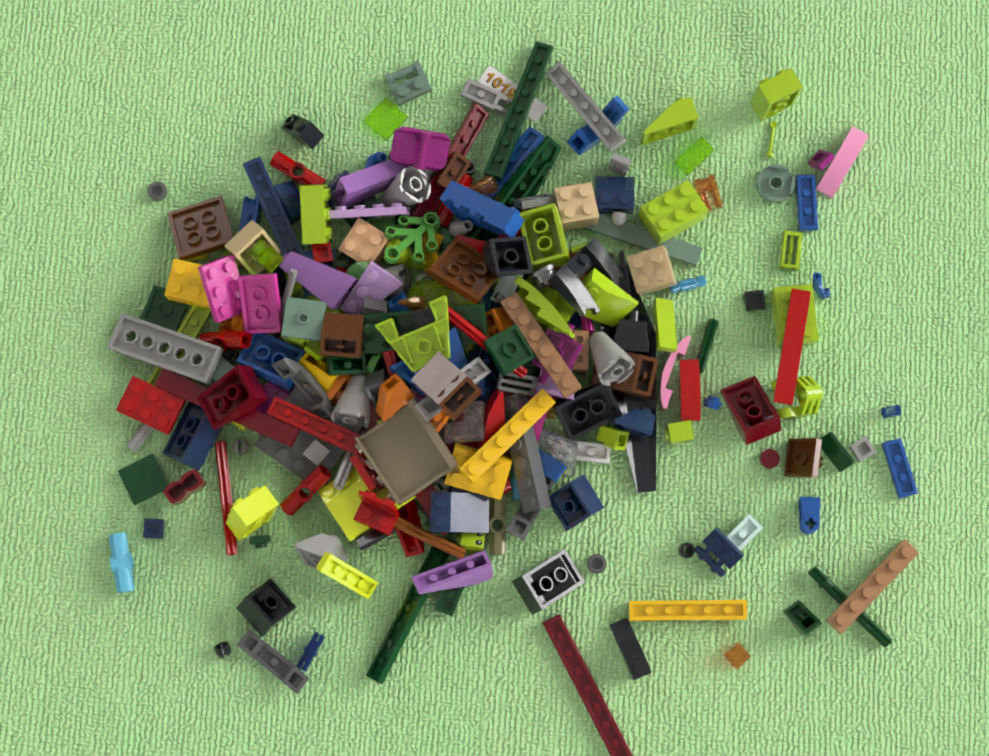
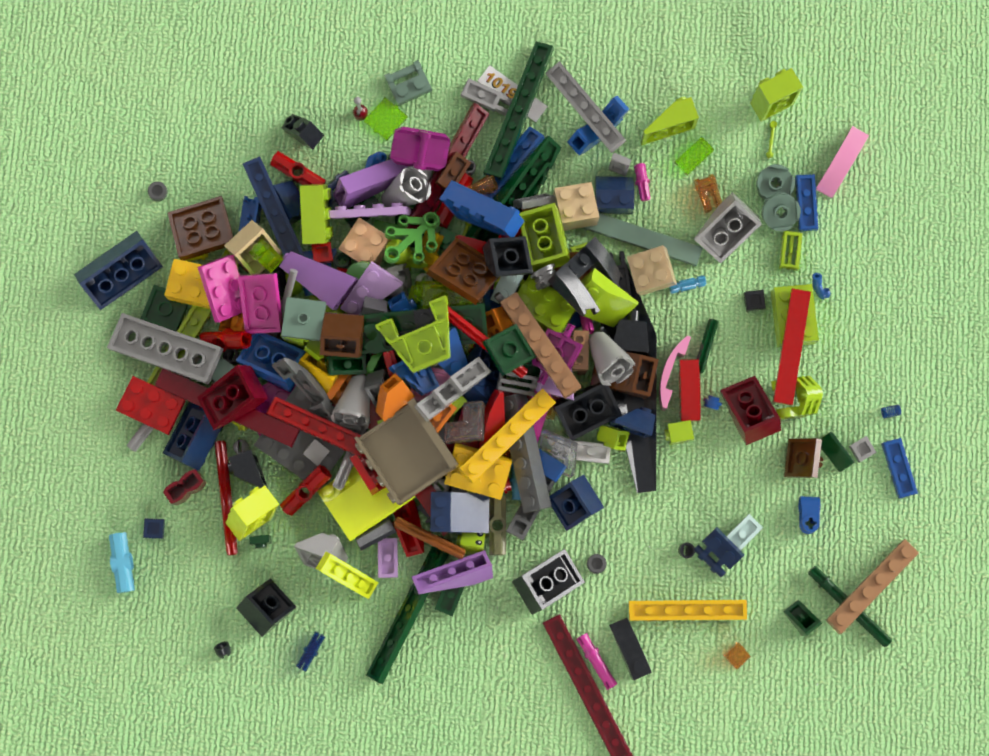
(118, 270): none -> dark blue slope
(143, 479): dark green tile -> none
(247, 468): none -> black slope
(273, 661): dark grey slope -> none
(360, 109): none -> dark red hinge
(376, 513): red bracket -> none
(388, 558): none -> lavender plate
(416, 302): clear orange slope -> none
(446, 386): slope -> none
(460, 228): light grey cone -> none
(547, 311): lime slope -> none
(596, 661): none -> dark pink pin
(618, 218): light grey hinge -> none
(642, 181): none -> dark pink axle
(665, 325): lime tile -> none
(672, 212): lime brick -> none
(727, 228): none -> light grey slope
(769, 459): dark red tile -> none
(788, 218): none -> sand green plate
(820, 159): magenta tile -> none

